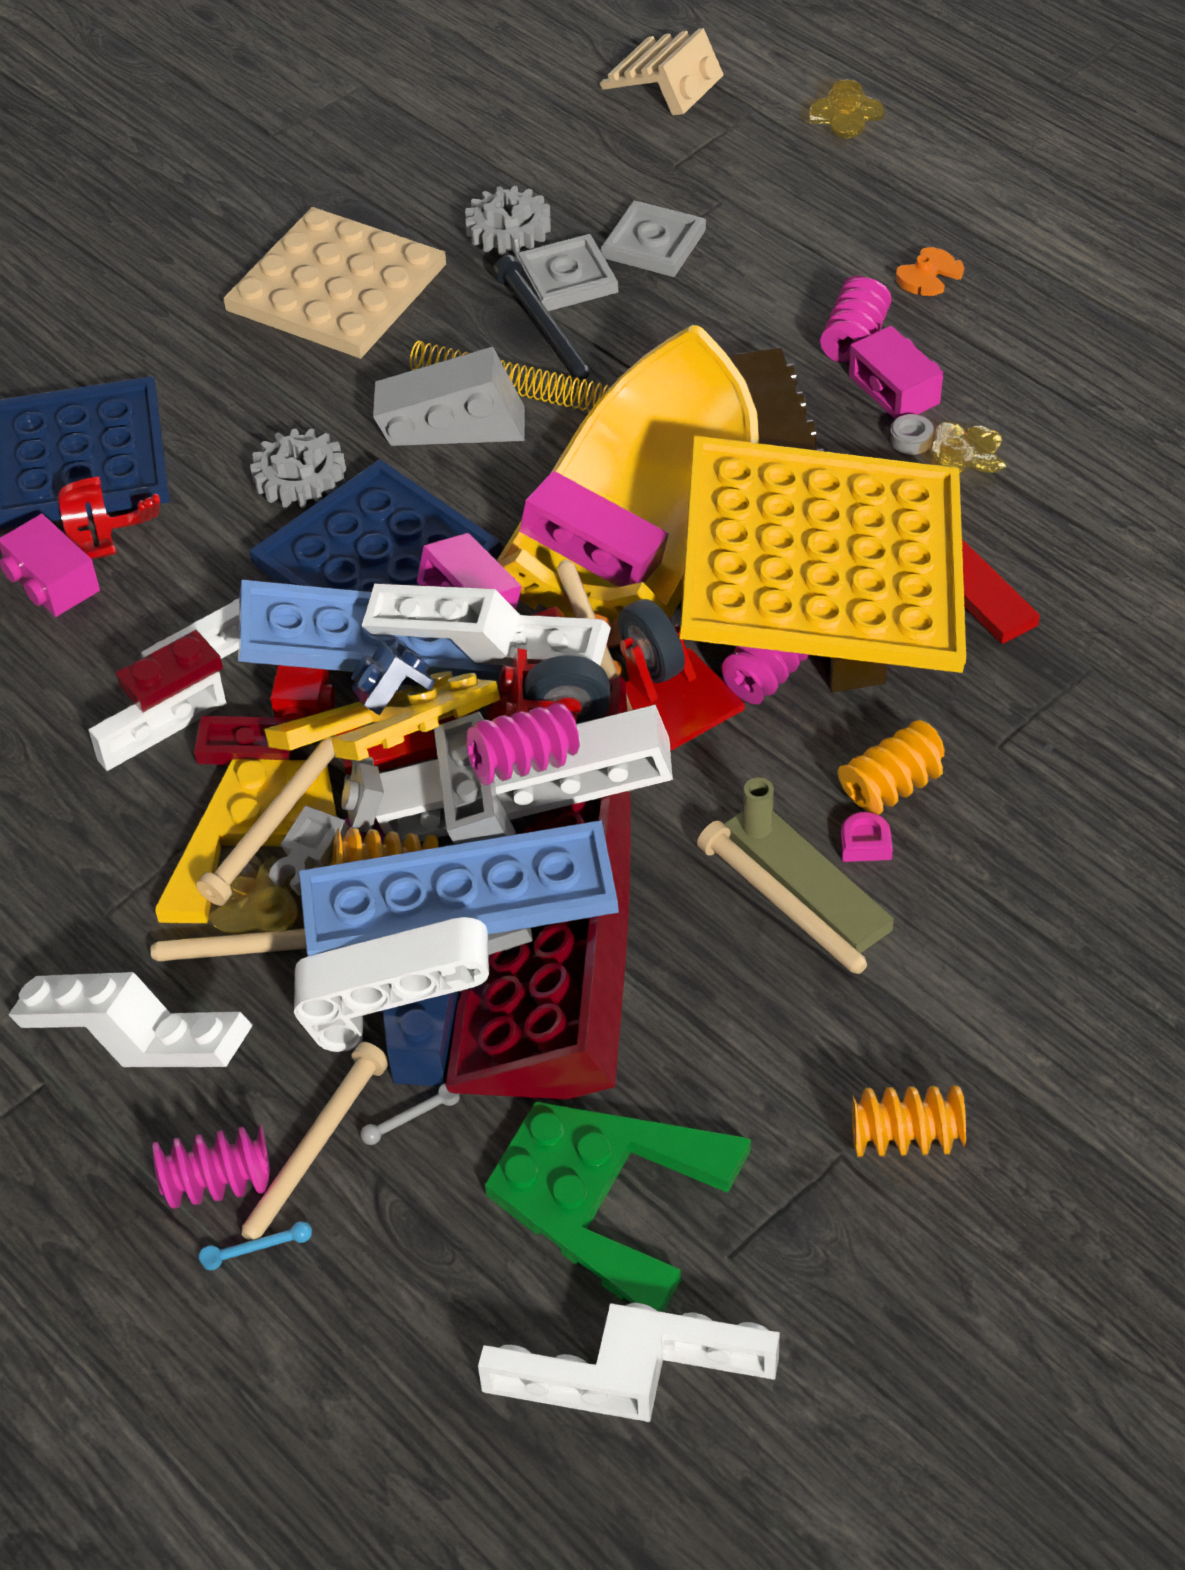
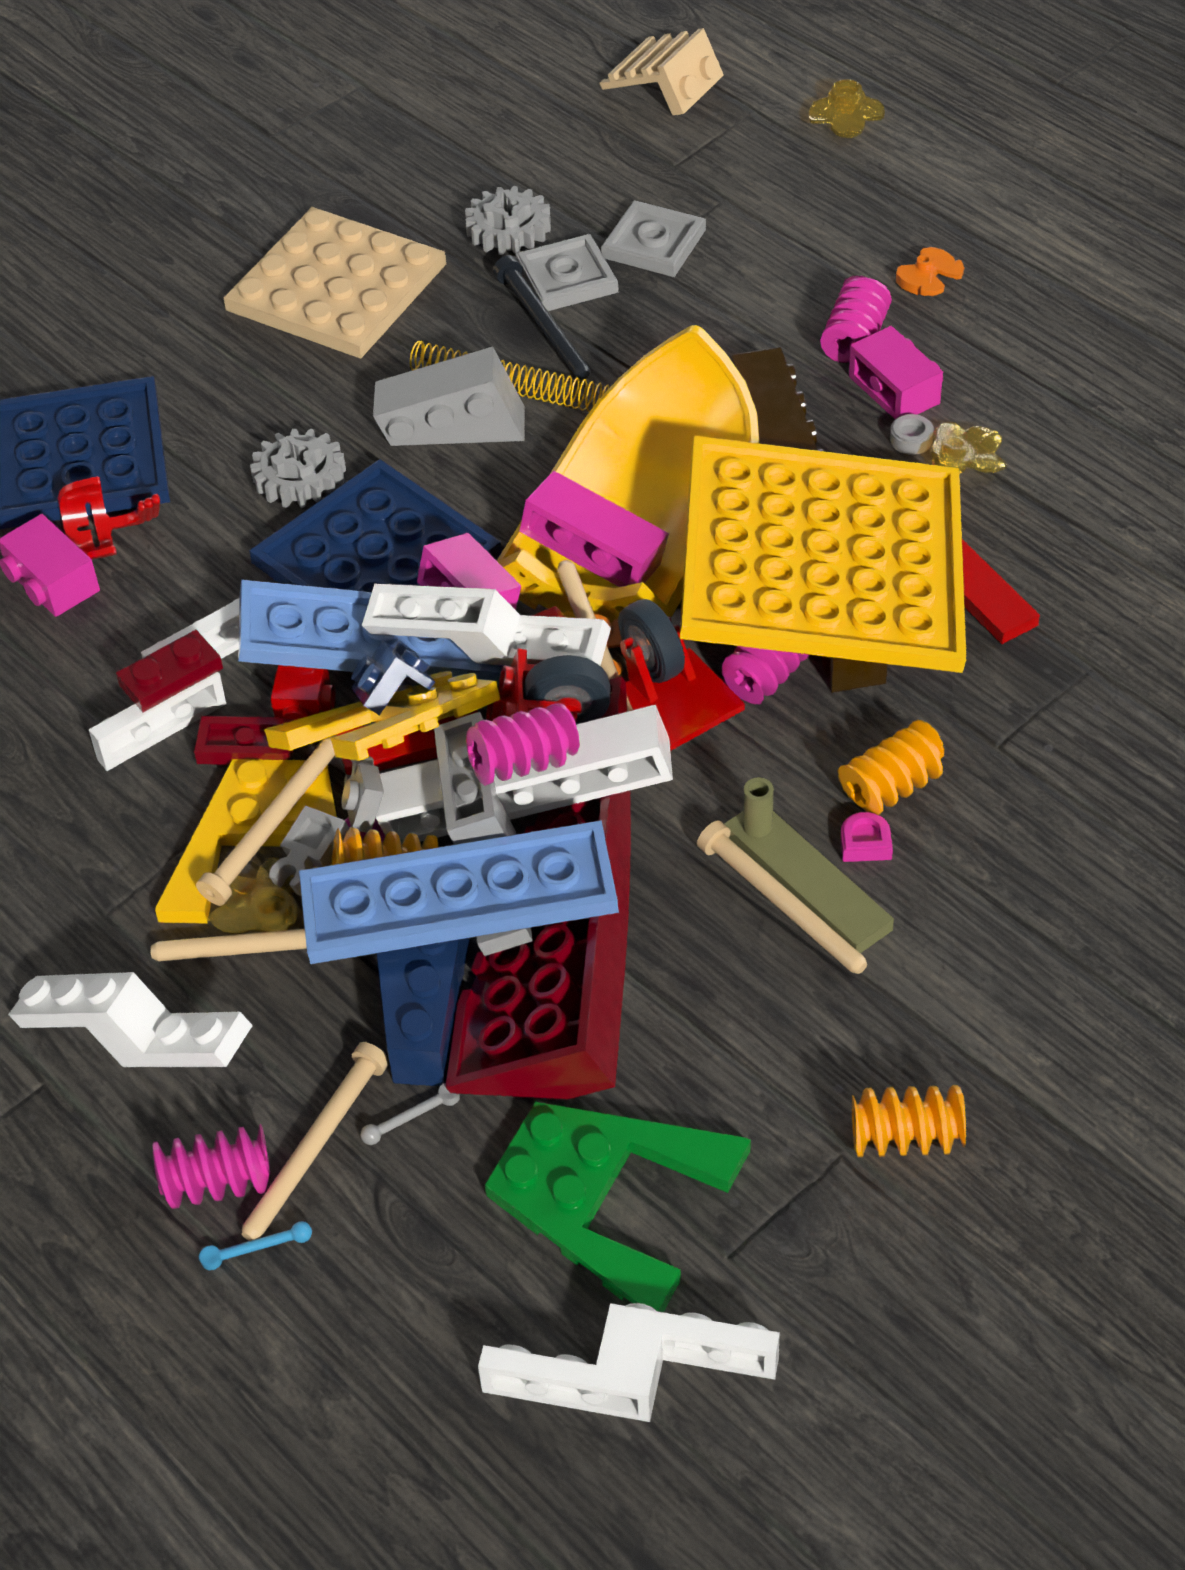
(385, 973): white beam -> none

